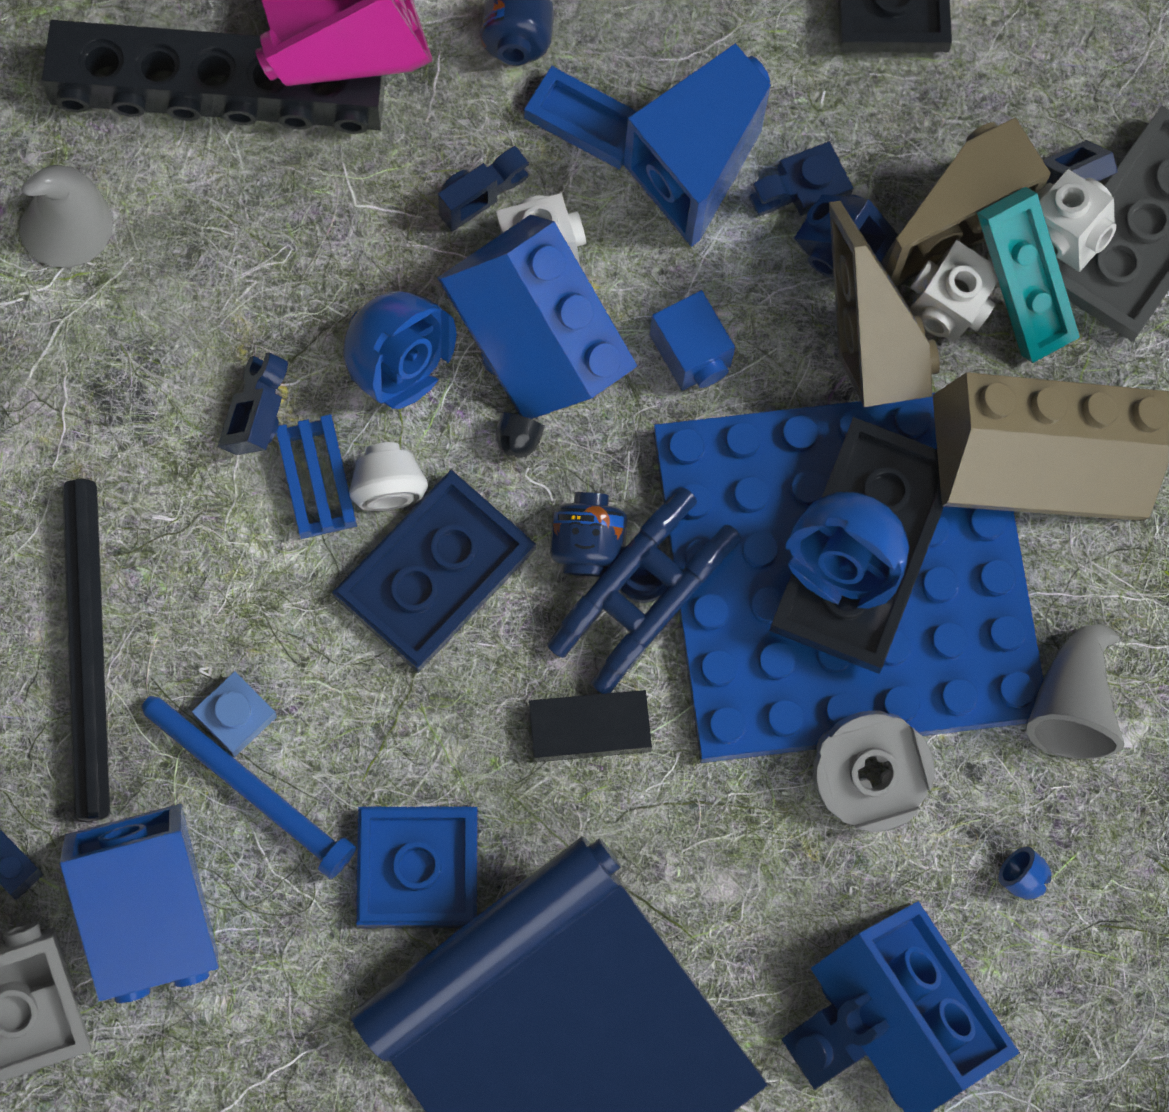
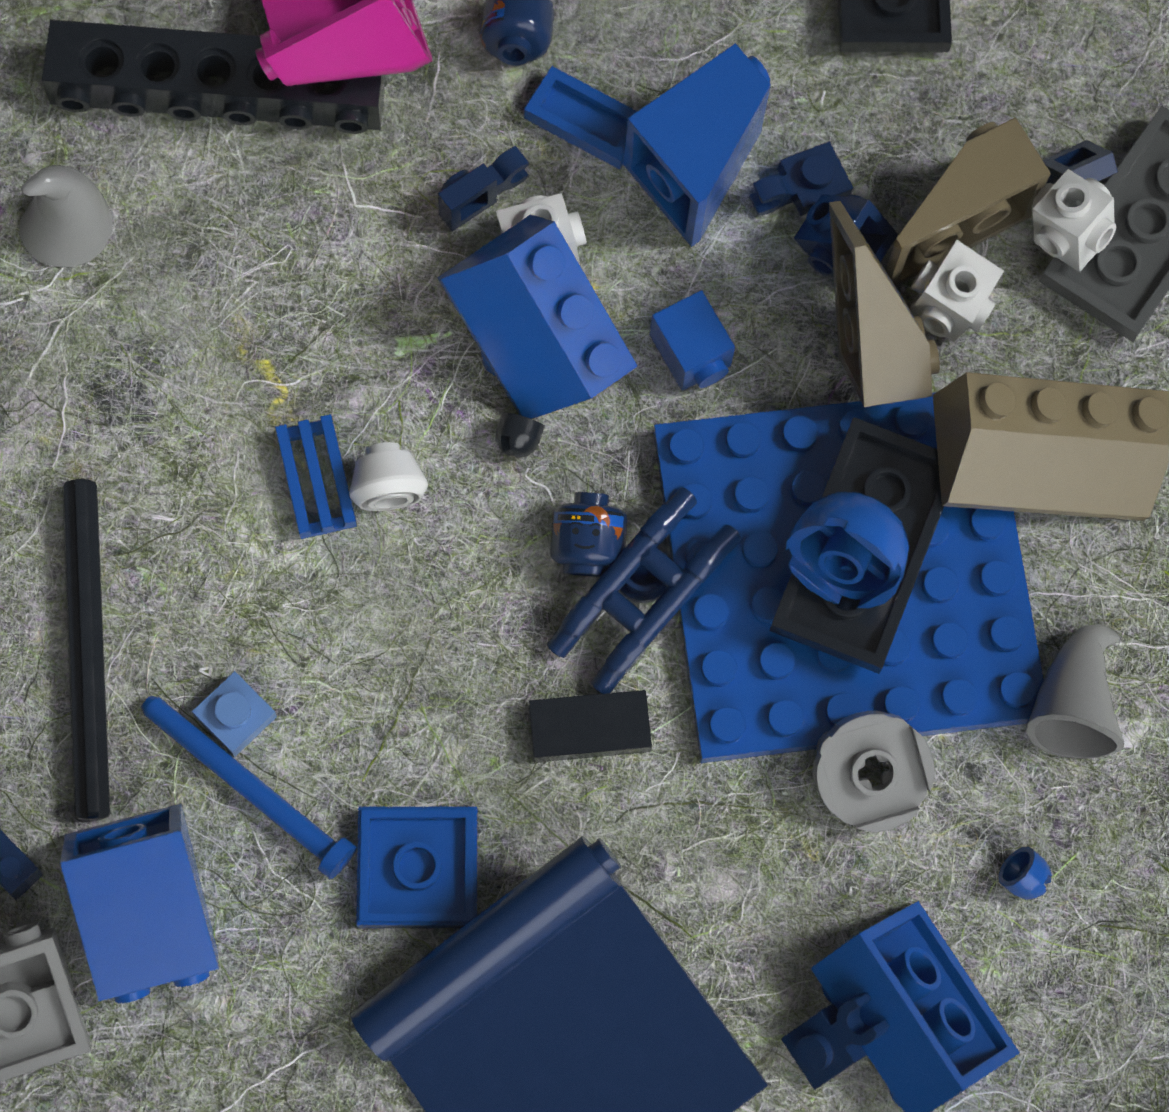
(253, 413): dark blue plate -> none
(397, 345): blue cylinder -> none
(434, 570): dark blue tile -> none
(1028, 274): teal plate -> none

